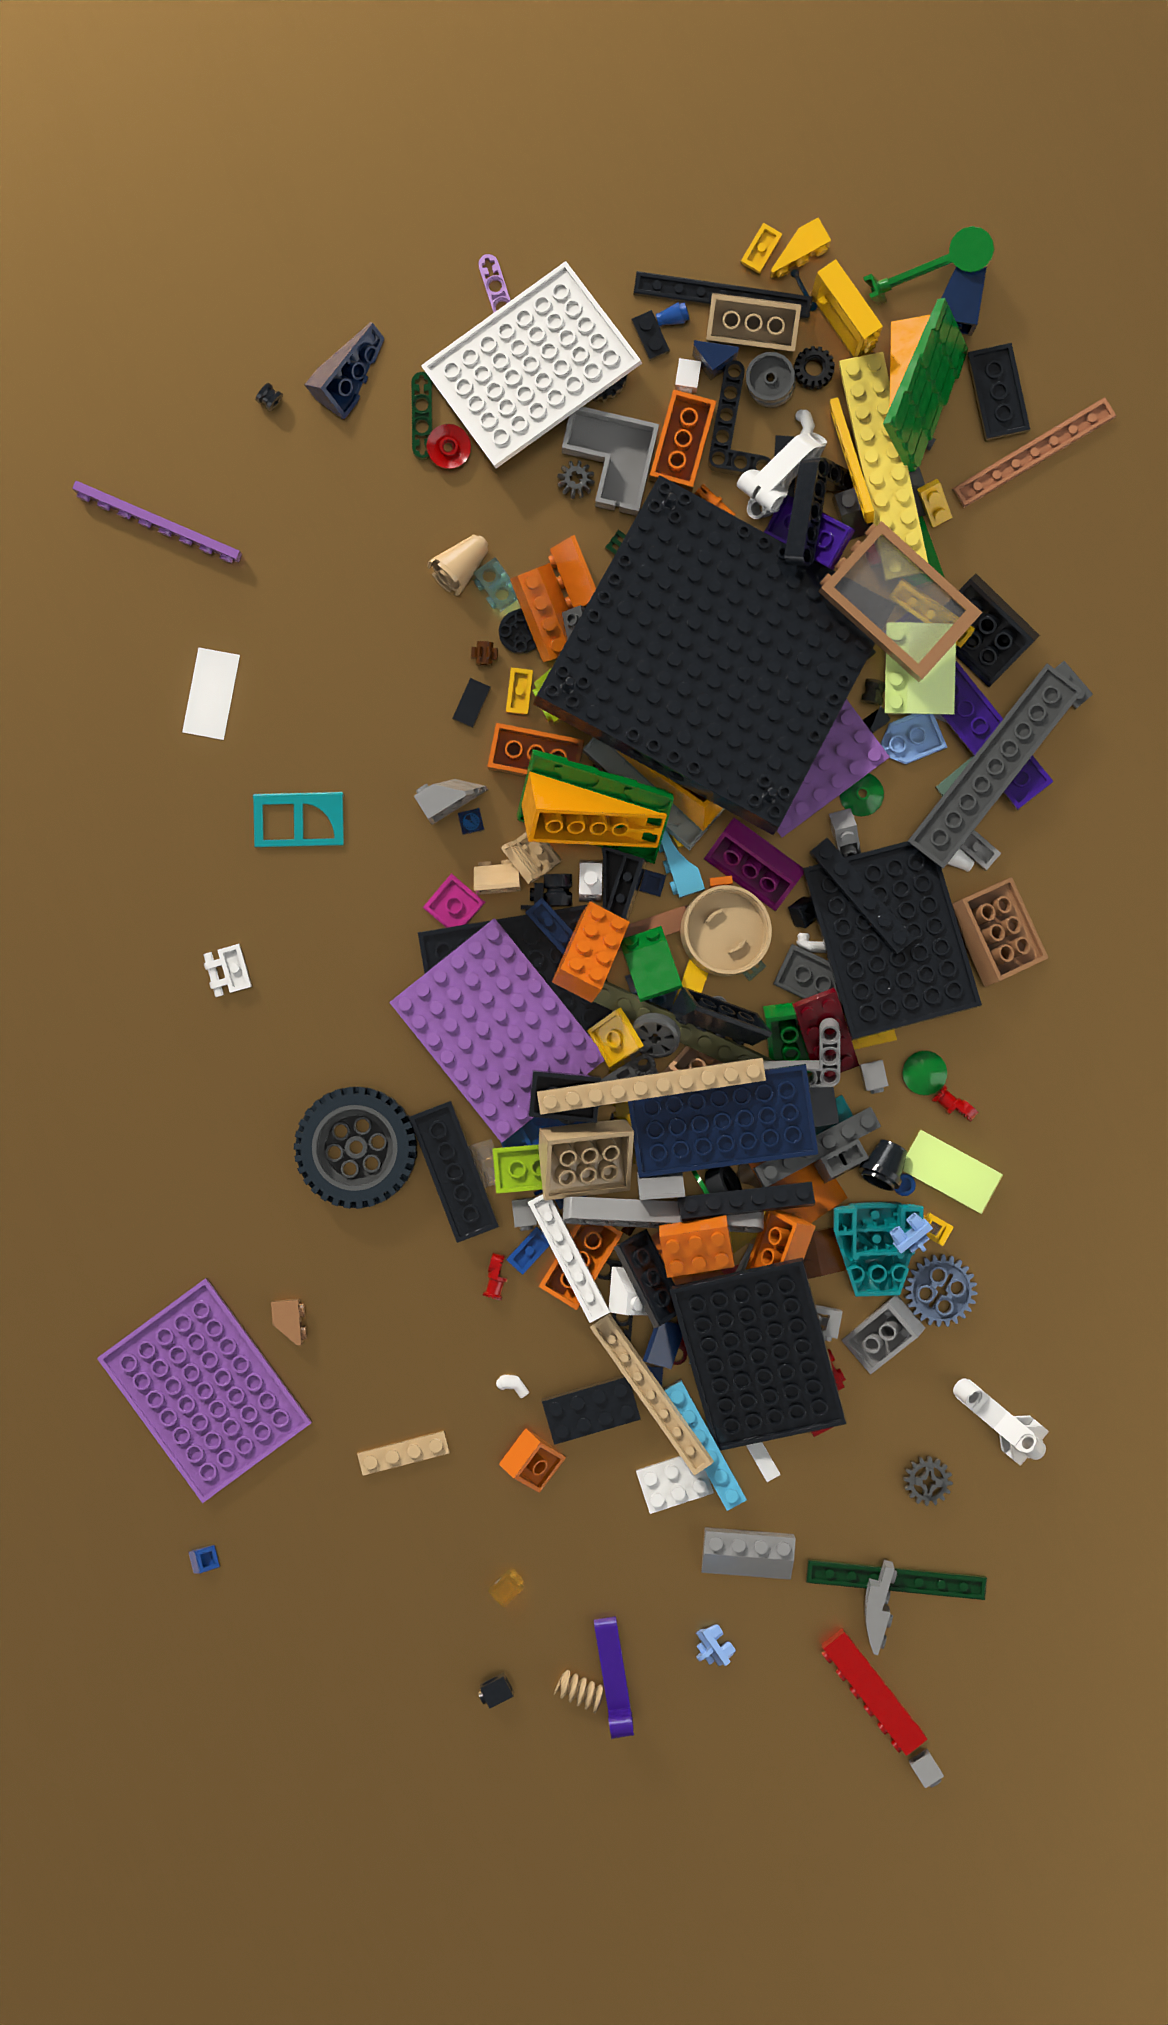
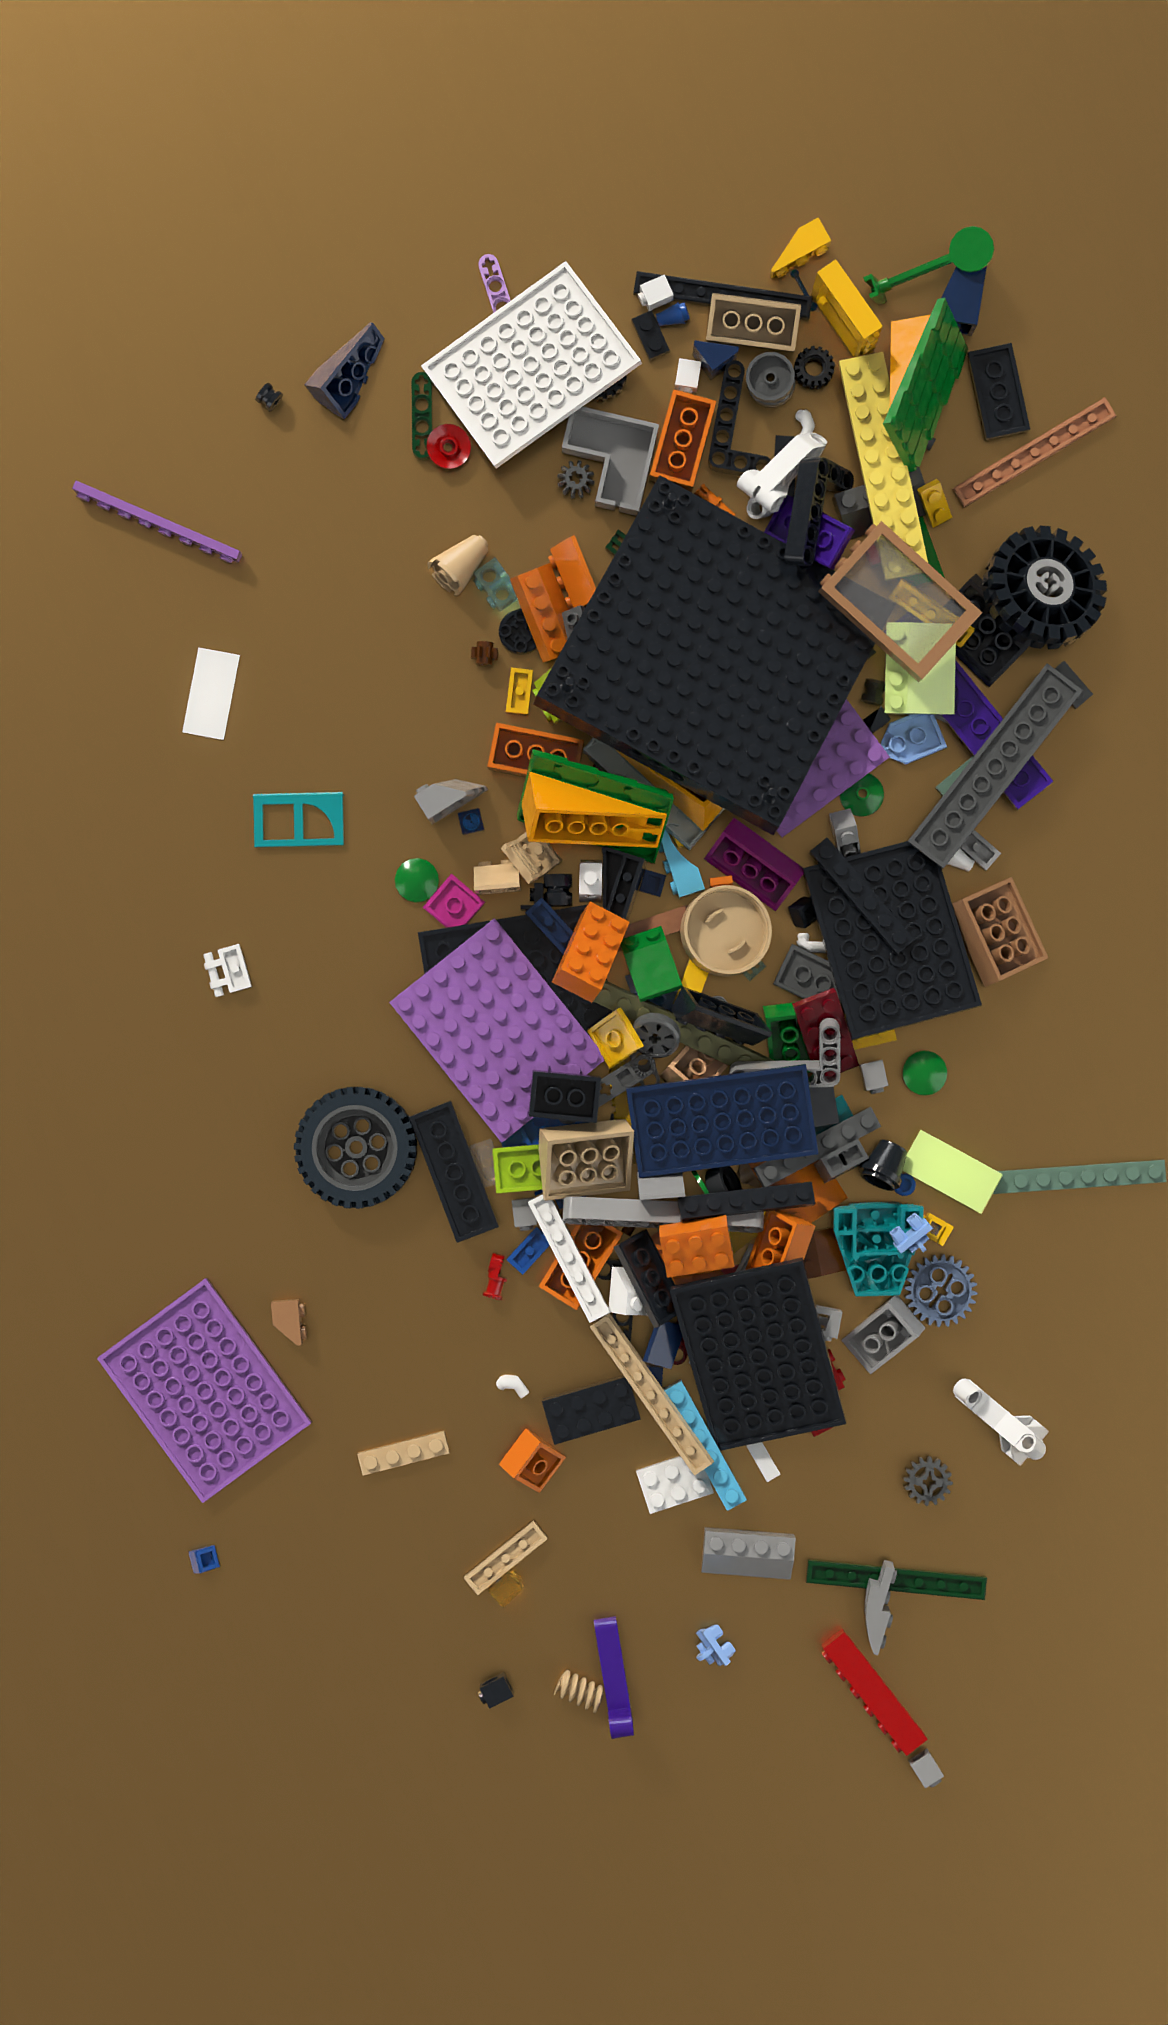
(416, 880): none -> green dish
(471, 703): black tile -> none
(505, 1557): none -> tan plate
(651, 1086): tan plate -> none
(655, 293): none -> white brick
(761, 248): yellow plate -> none
(851, 460): yellow tile -> none
(951, 1103): red connector -> none
(1065, 574): none -> black wheel
(1081, 1176): none -> sand green plate

